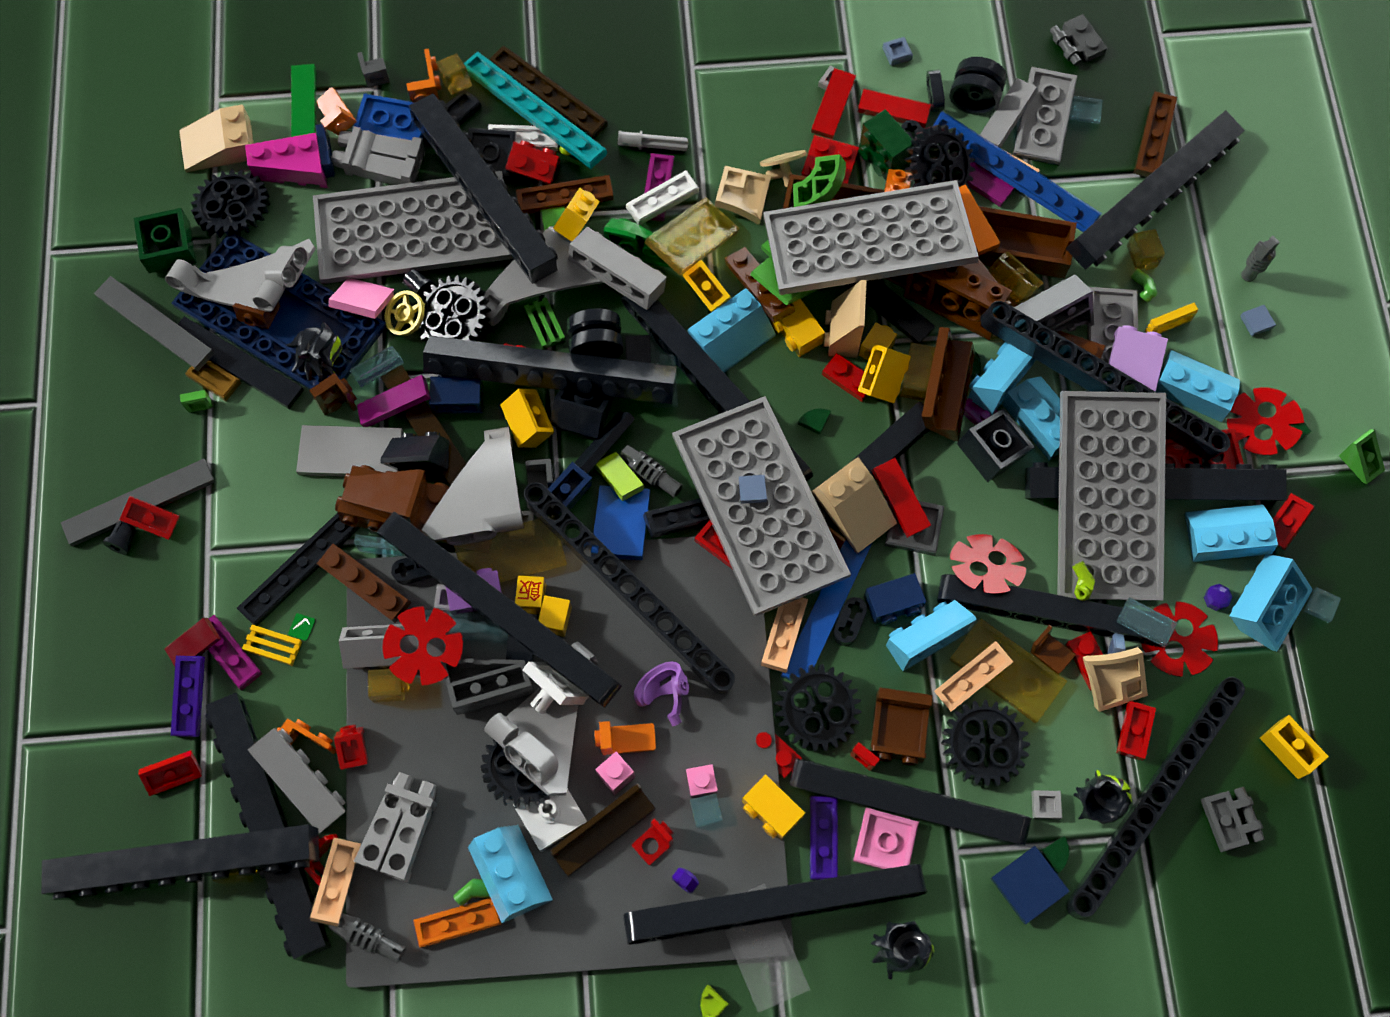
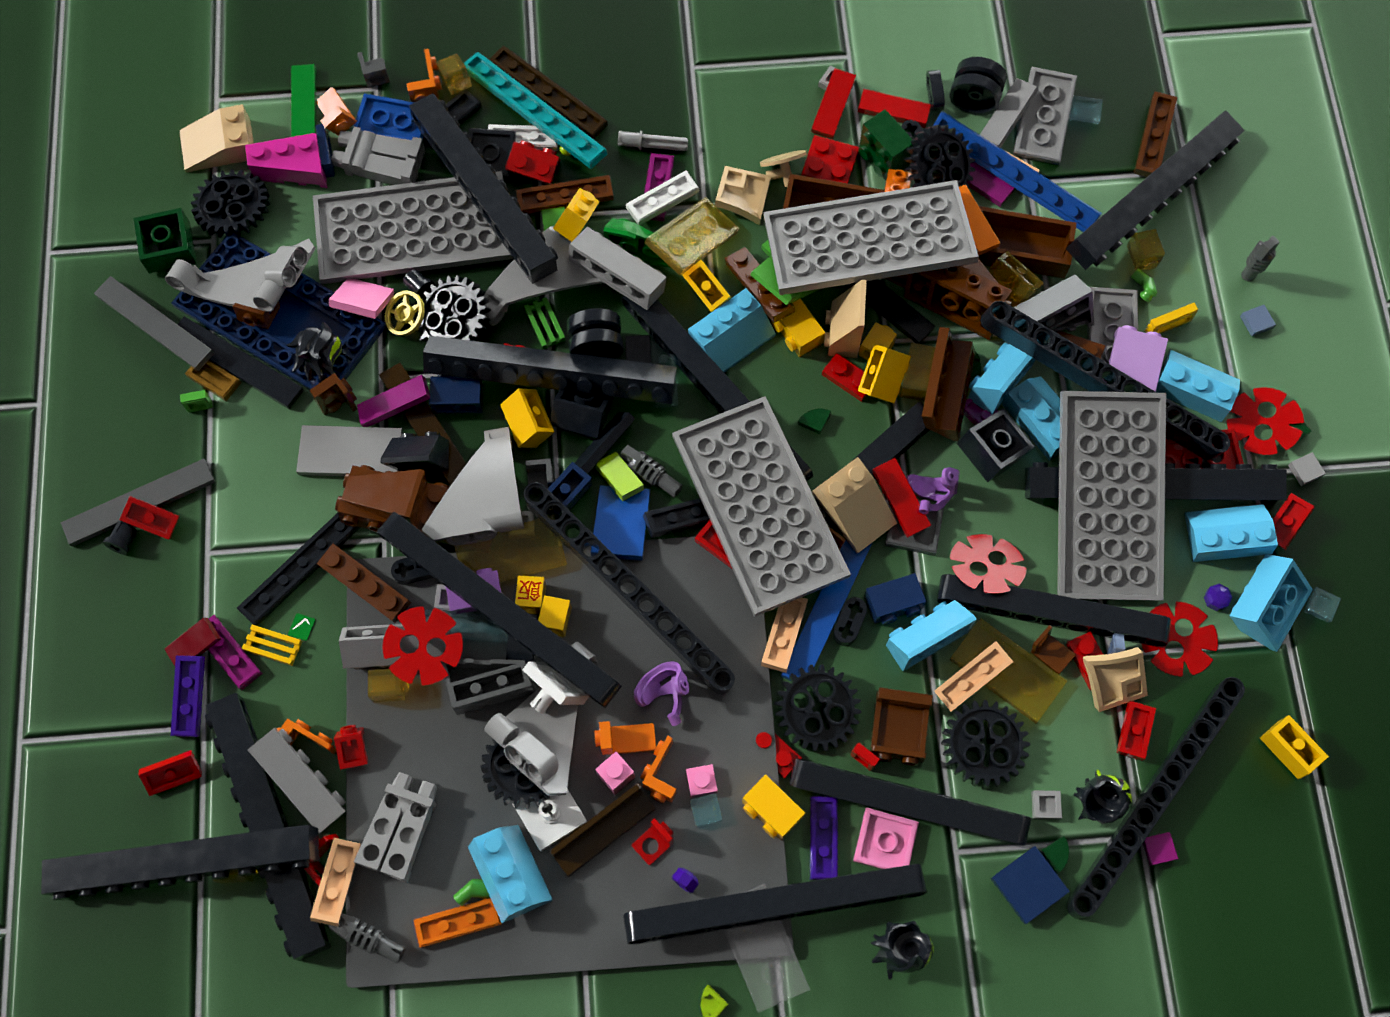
(375, 545): clear light blue tile -> none
(376, 366): clear light blue tile -> none
(659, 790): none -> orange bracket
(752, 489): sand blue tile -> none
(822, 182): bright green brick -> none
(897, 51): sand blue tile -> none
(926, 487): none -> medium lavender helmet
(1084, 38): dark grey plate -> none
(1085, 581): lime arm -> none
(1146, 622): clear light blue tile -> none
(1159, 849): none -> magenta tile
(1226, 822): dark grey plate -> none
(1306, 469): none -> light grey tile
(1364, 457): bright green slope -> none

